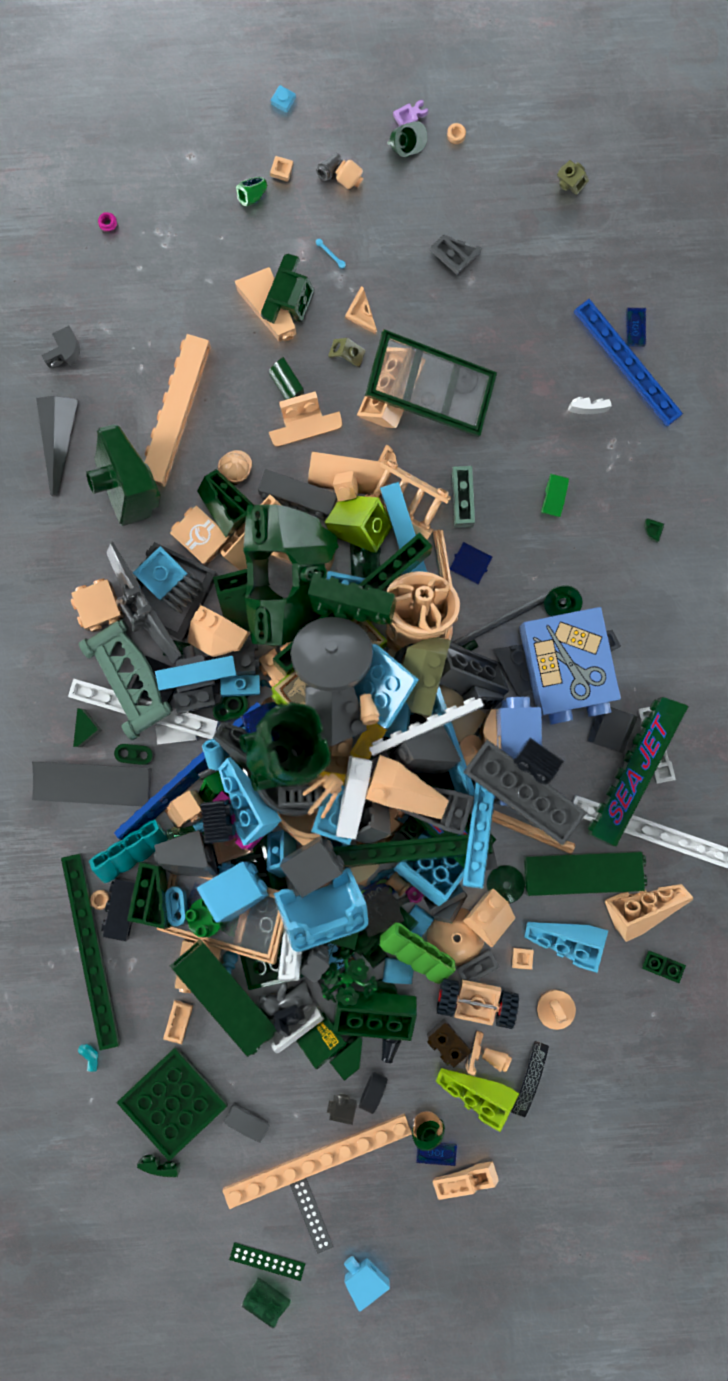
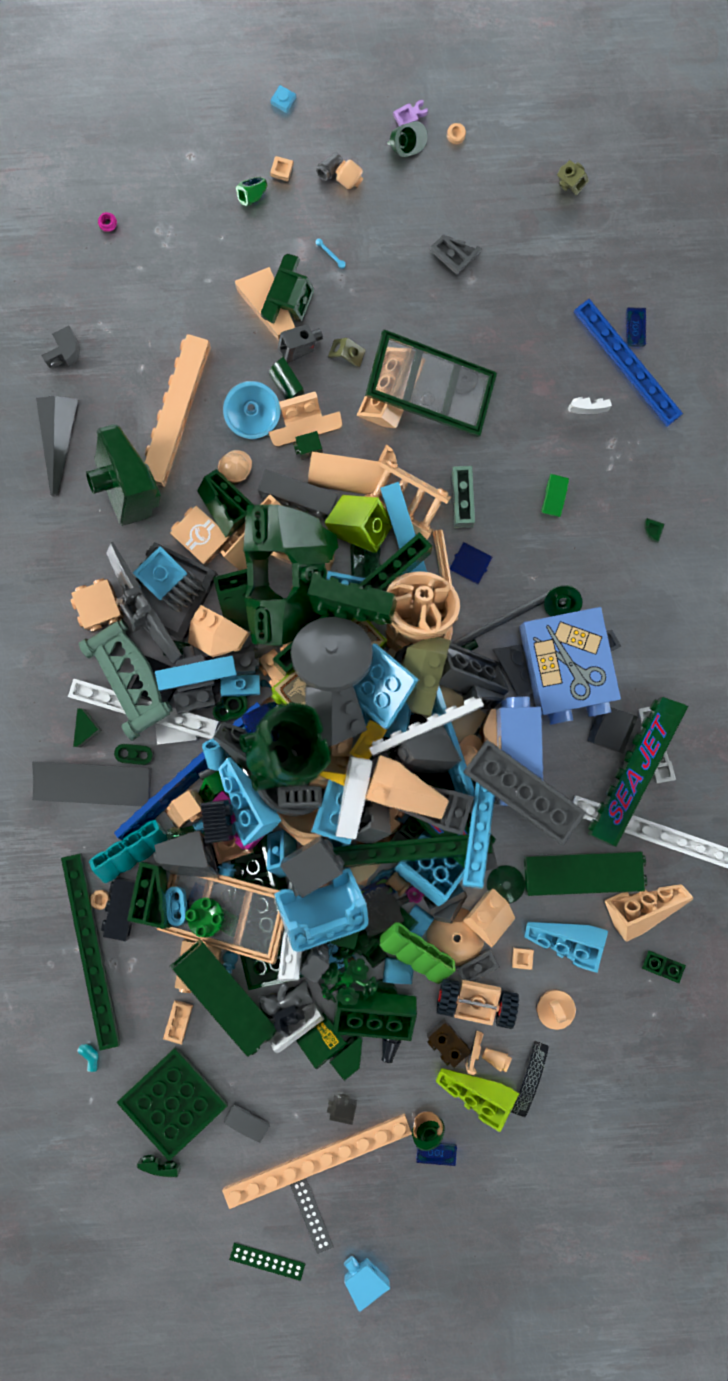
(233, 892): medium azure slope -> none
(255, 422): none -> medium azure dish
(265, 1302): clear green bracket -> none
(298, 342): none -> dark grey torso
(307, 444): none -> dark green brick
(332, 784): light nougat plant -> none
(345, 486): light nougat brick -> none
(360, 312): light nougat tile -> none
(368, 710): light nougat cone -> none
(373, 1092): black tyre -> none
(466, 1181): light nougat slope -> none
(530, 831): light nougat axle -> none
(538, 761): black brick -> none

